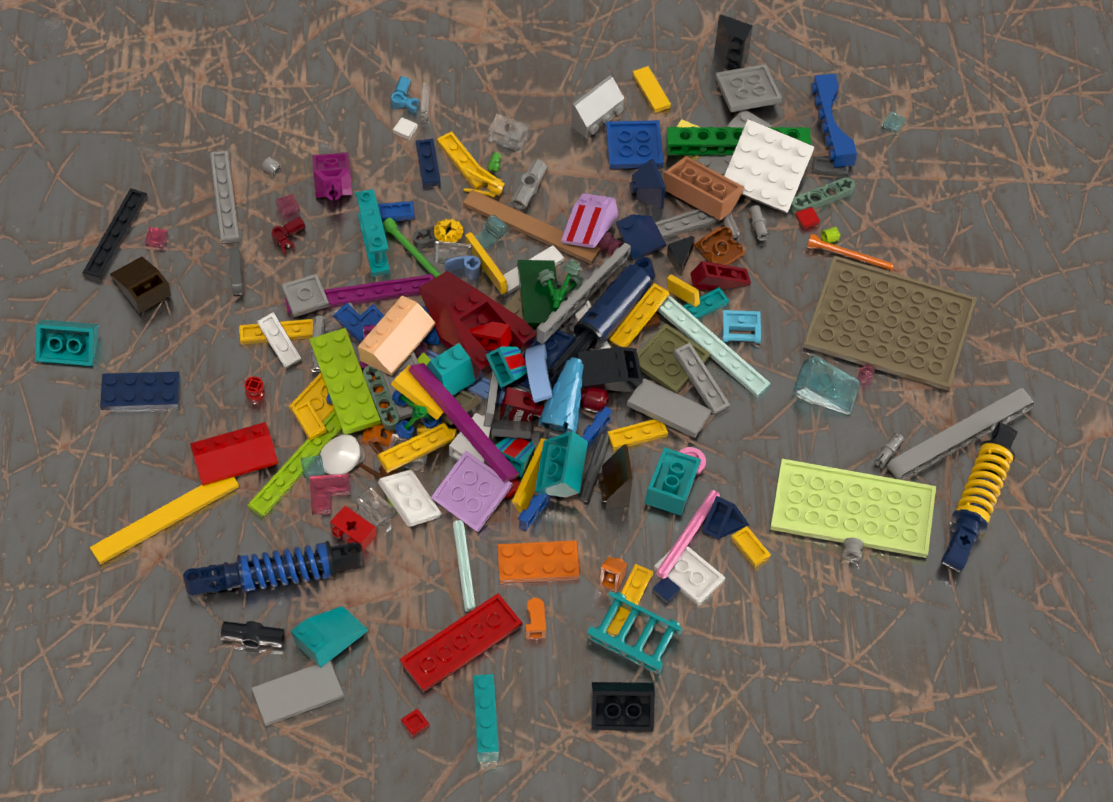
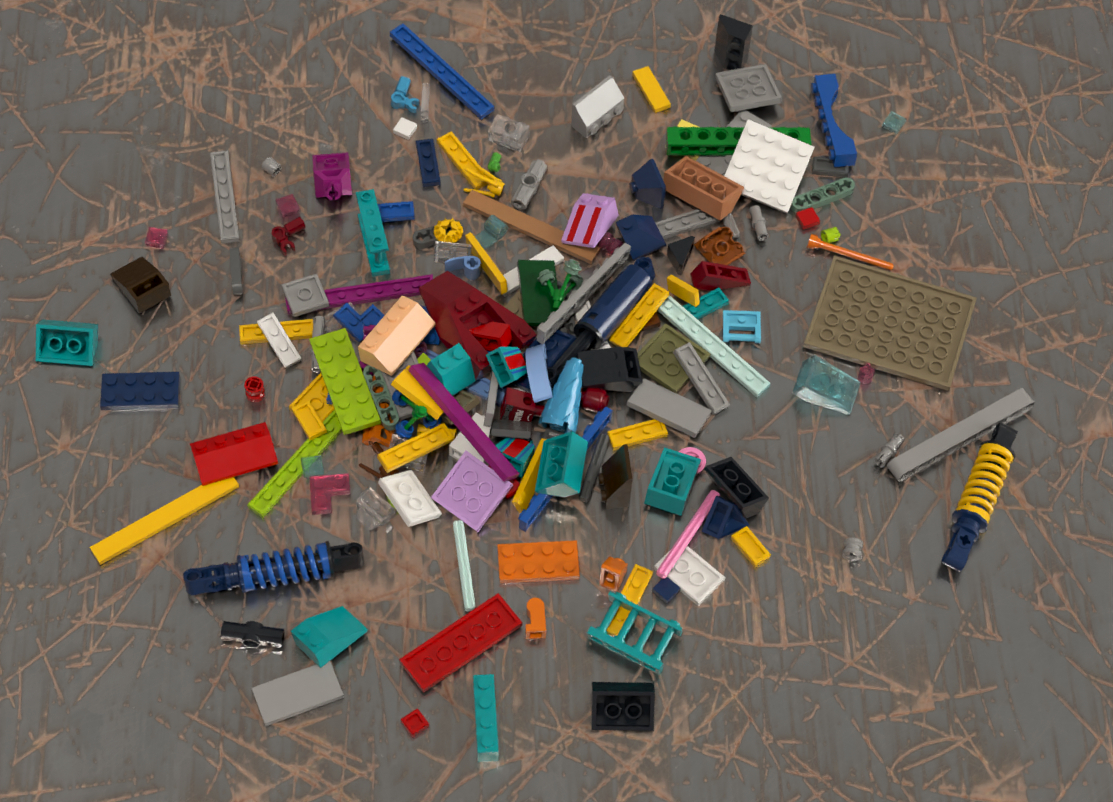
(115, 234): black tile -> none
(341, 455): white piece -> none
(360, 529): red brick -> none
(390, 227): bright green piece -> none
(442, 71): none -> blue plate
(633, 143): blue plate -> none
(737, 486): none -> black slope
(852, 504): yellowish green plate -> none

